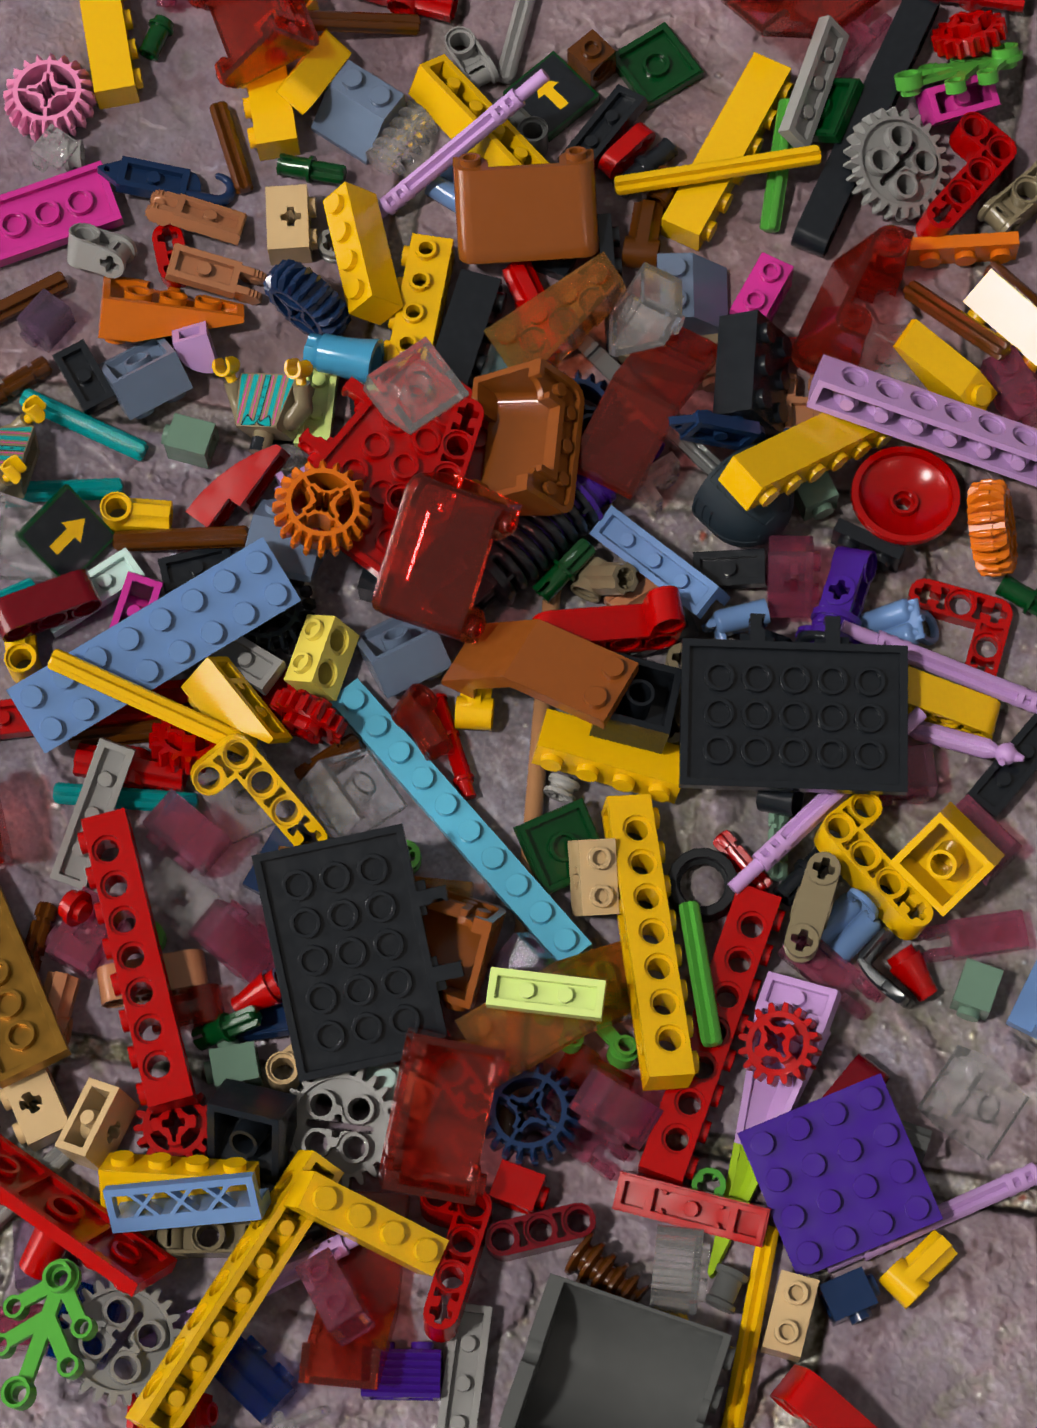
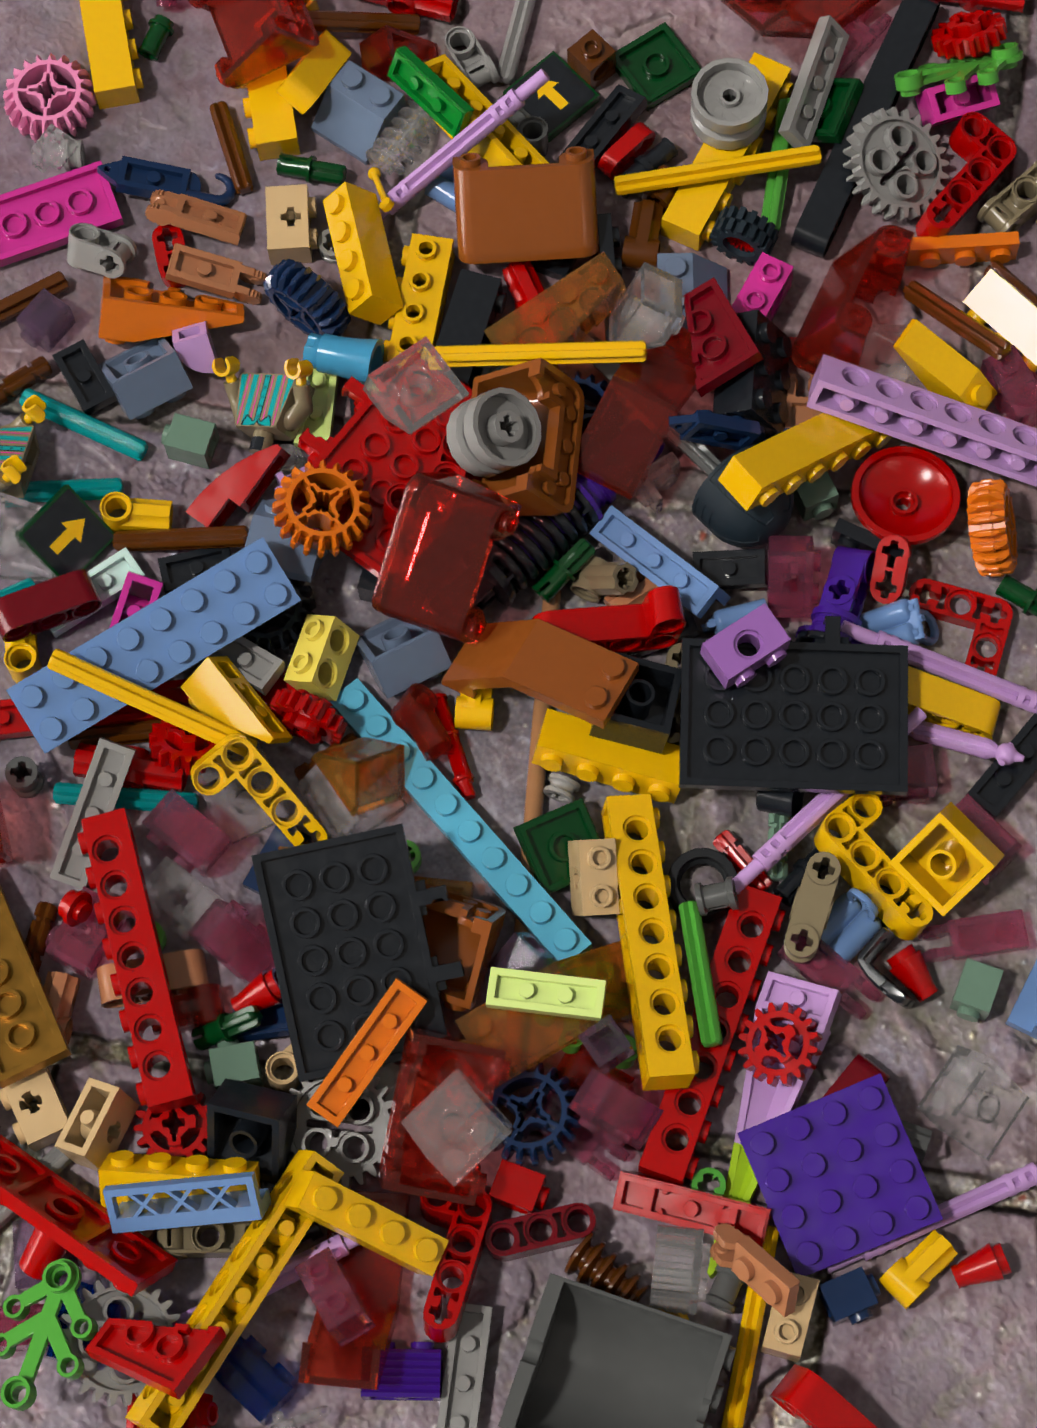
(16, 770): none -> dark grey bush
(156, 1354): none -> red wing
(364, 773): none -> clear orange slope
(367, 1052): none -> orange plate
(379, 49): none -> clear red slope
(386, 203): none -> yellow hinge
(429, 91): none -> green tile
(456, 1127): none -> clear slope
(493, 432): none -> light grey wheel
(551, 352): none -> yellow axle
(606, 1044): none -> brick
(716, 896): none -> dark grey bush
(717, 337): none -> dark red wing
(729, 103): none -> light grey wheel
(743, 234): none -> black bush
(755, 1268): none -> nougat hinge
(757, 628): none -> medium lavender brick
(881, 568): none -> red beam
(982, 1266): none -> red cone

